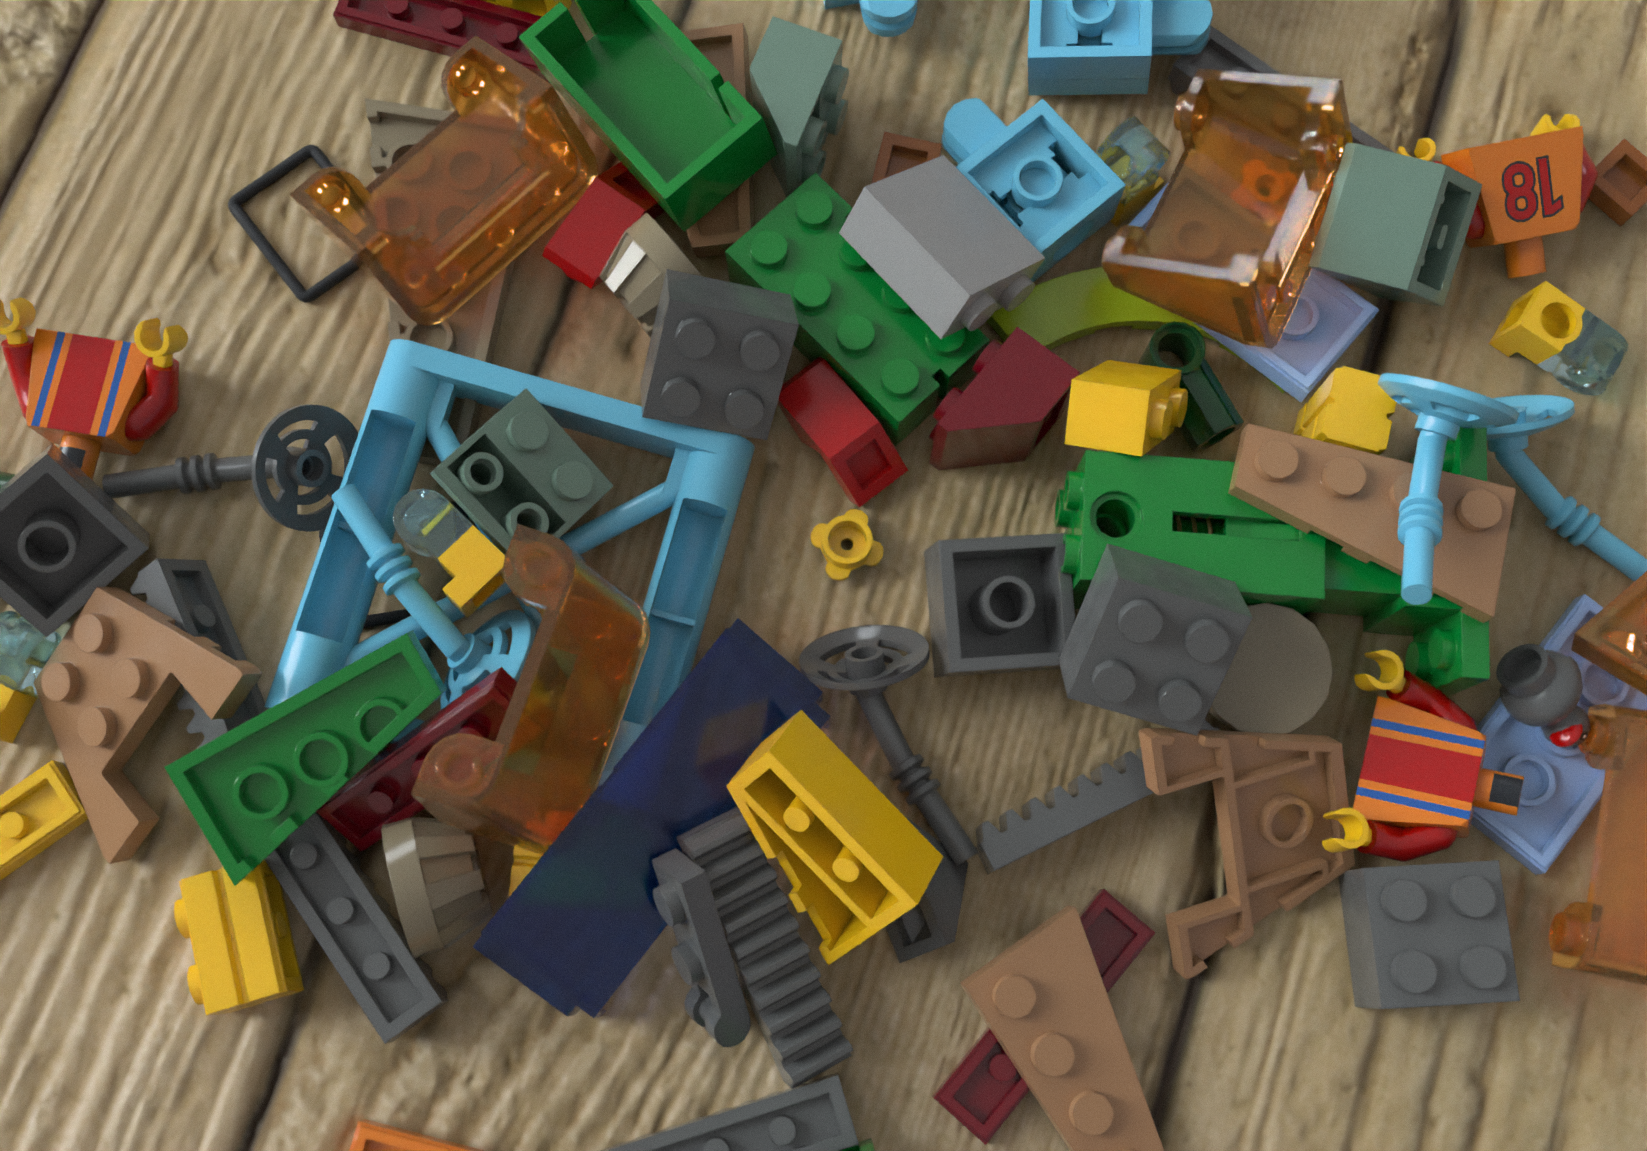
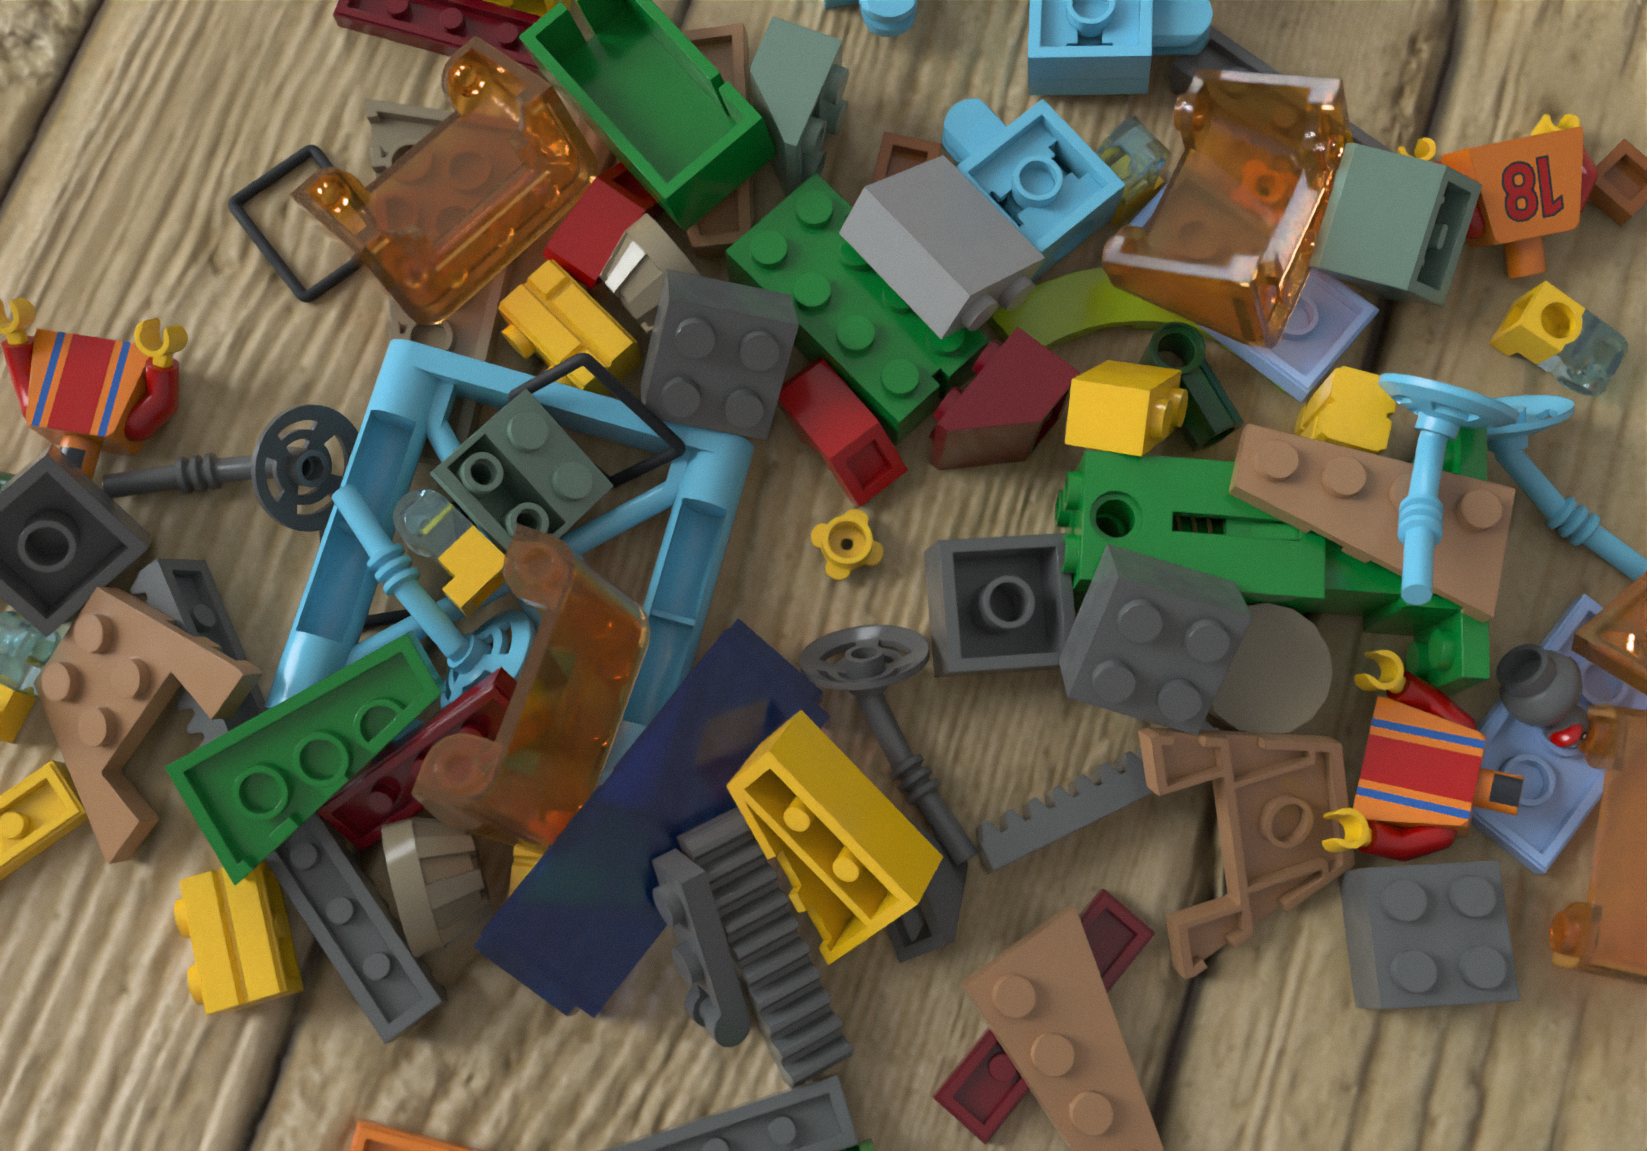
(560, 319): none -> yellow brick
(677, 446): none -> black piece

